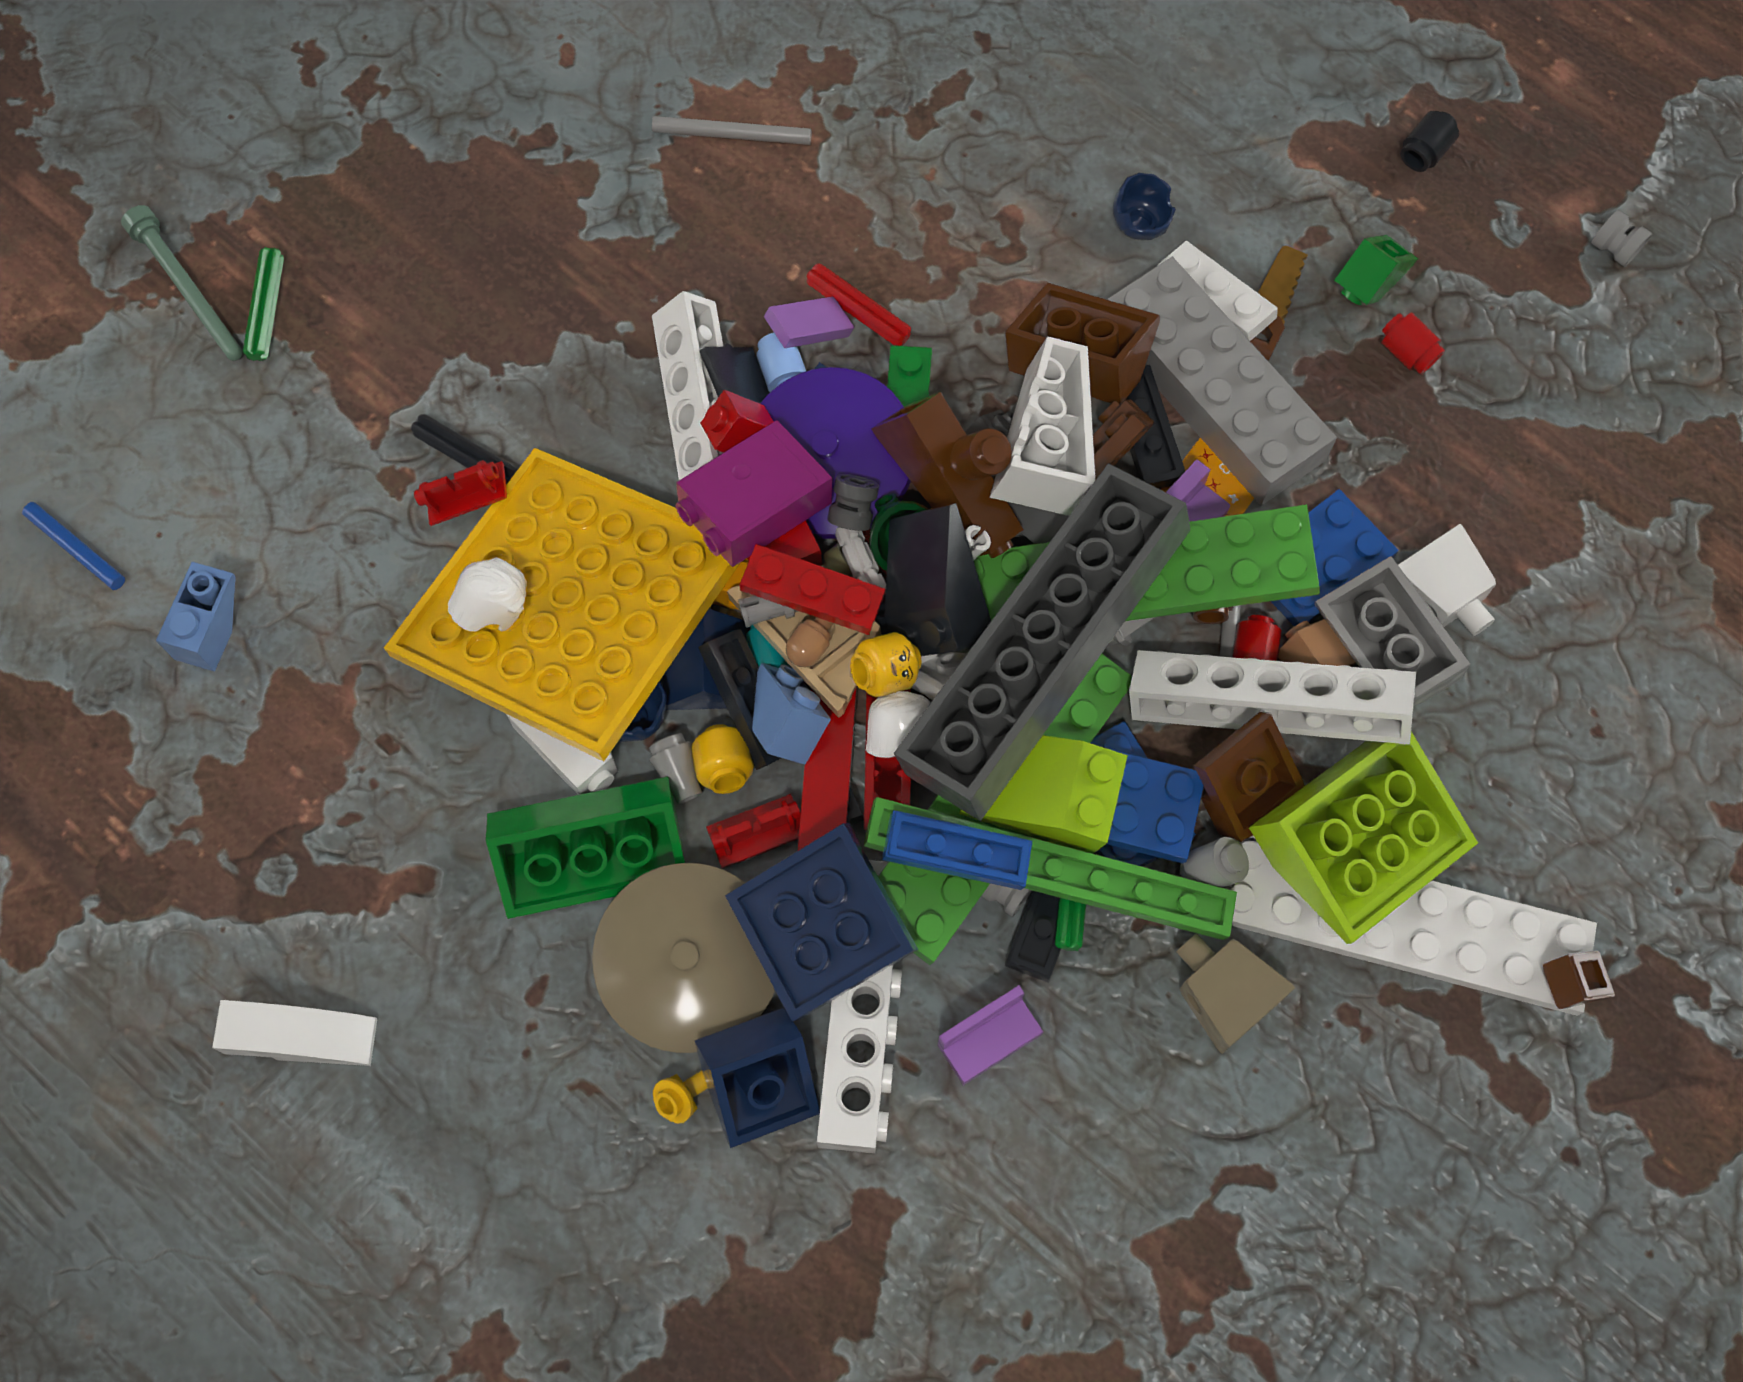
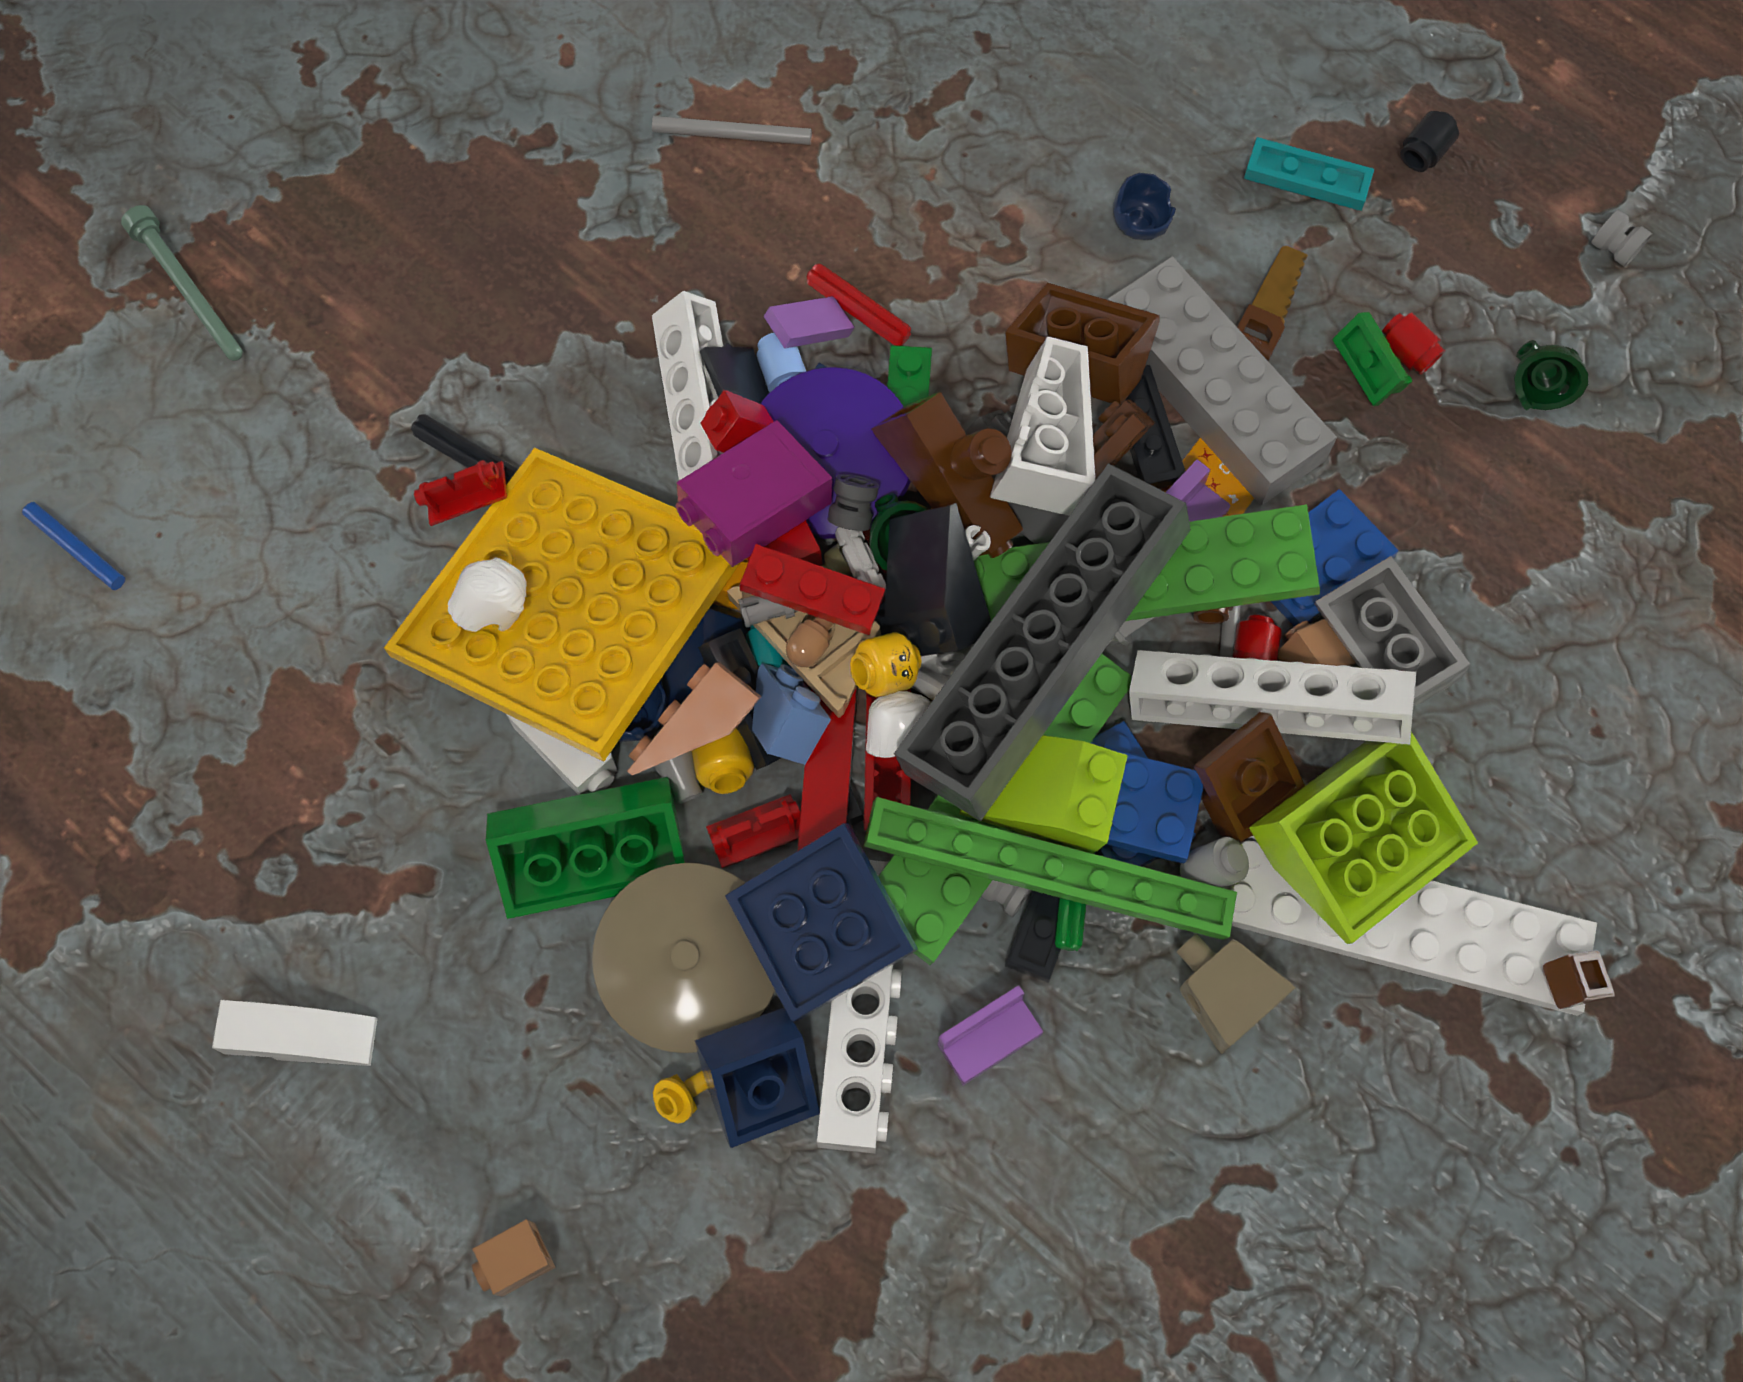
(200, 617): medium blue slope -> none
(263, 304): green axle -> none
(511, 1259): none -> medium nougat brick
(707, 714): none -> nougat slope
(957, 850): blue tile -> none
(1237, 300): white plate -> none
(1309, 173): none -> teal plate
(1371, 358): none -> green plate
(1374, 269): green slope -> none
(1452, 580): white torso -> none
(1549, 376): none -> dark green helmet

